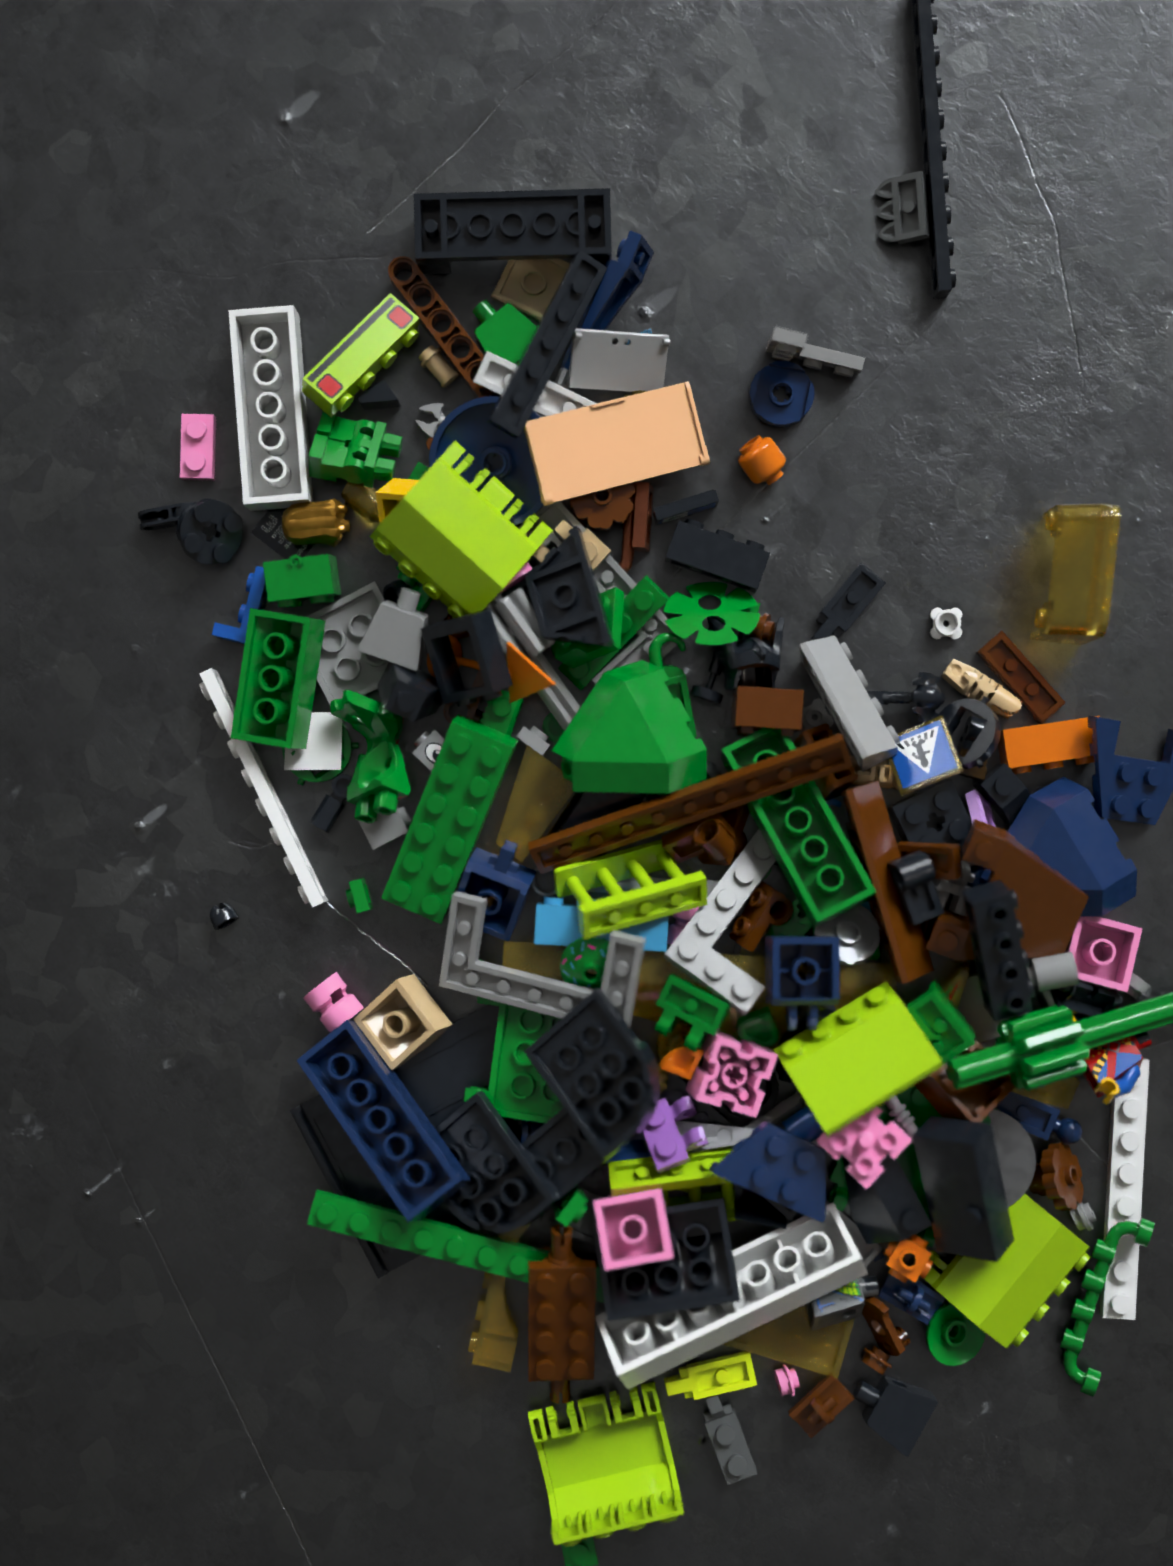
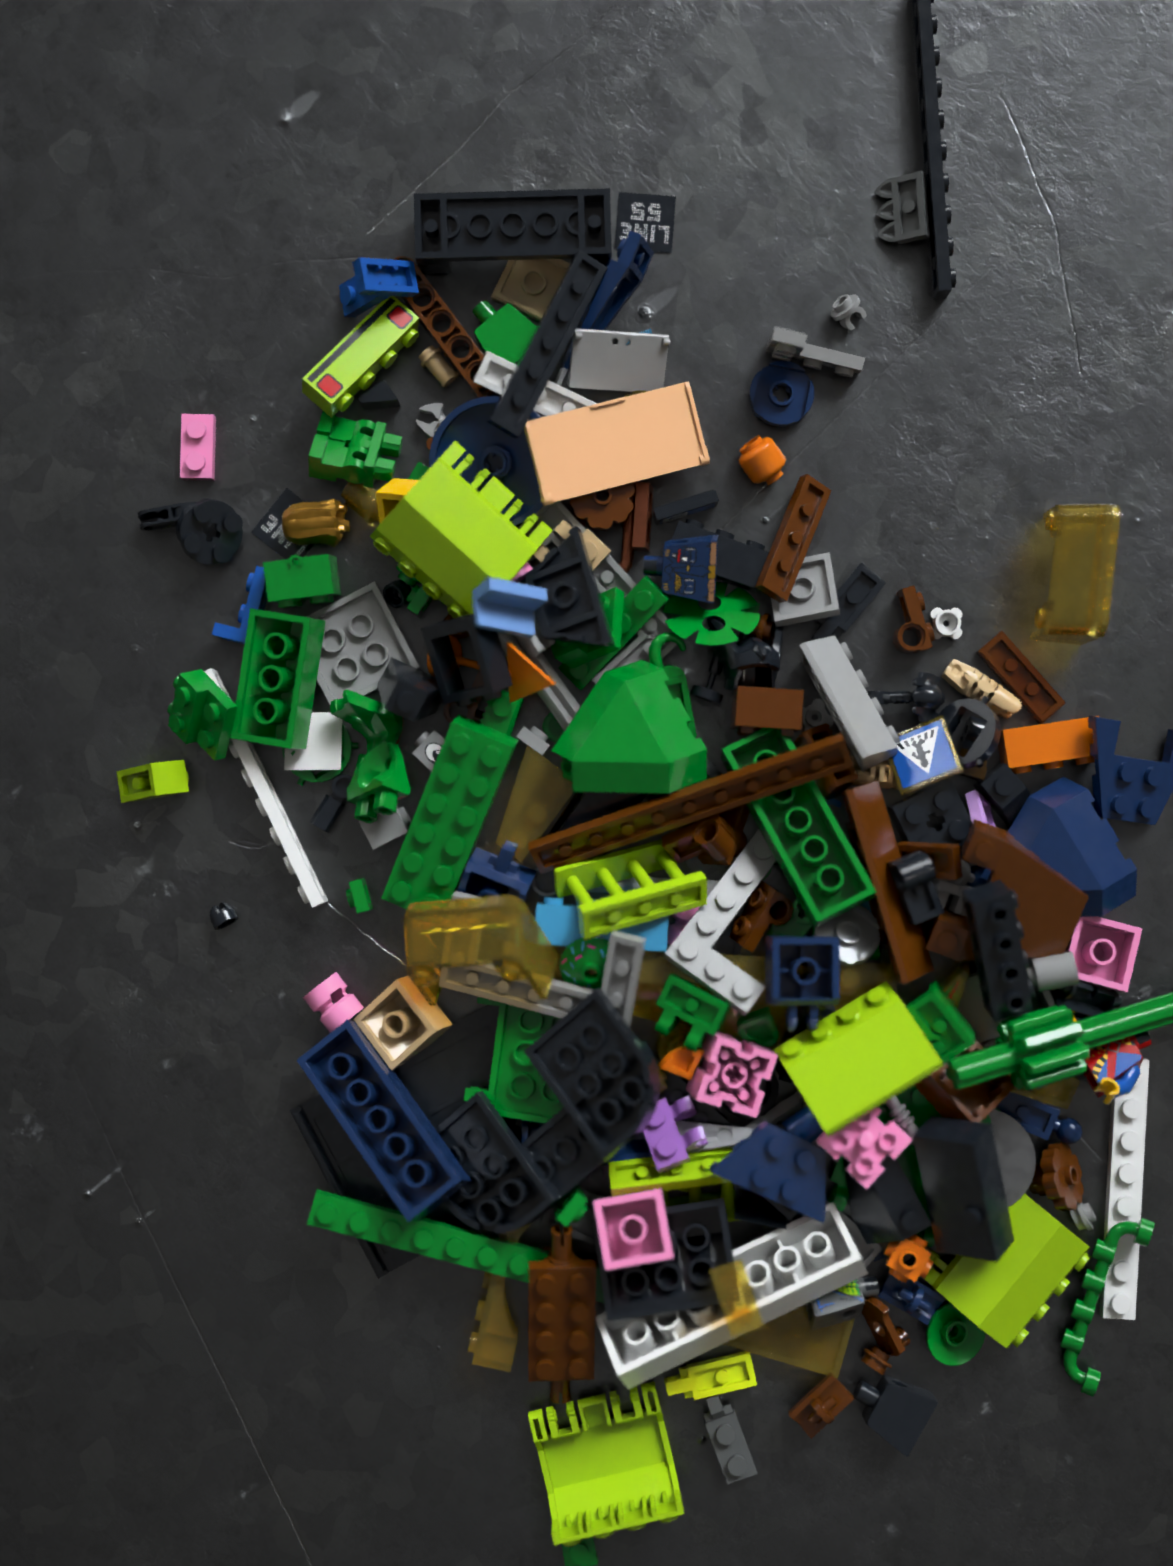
(153, 781): none -> lime slope
(202, 713): none -> green plate
(270, 407): white brick -> none
(375, 282): none -> blue bracket
(397, 631): light grey torso -> none
(476, 933): none -> clear yellow windscreen
(507, 606): none -> medium blue panel
(648, 216): none -> black sticker
(687, 567): none -> torso
(736, 1297): none -> clear yellow plate
(786, 1380): bright pink plate -> none
(793, 538): none -> reddish brown plate
(812, 593): none -> light grey plate
(844, 308): none -> light grey plate
(912, 605): none -> reddish brown plate
(1137, 987): light grey plate -> none

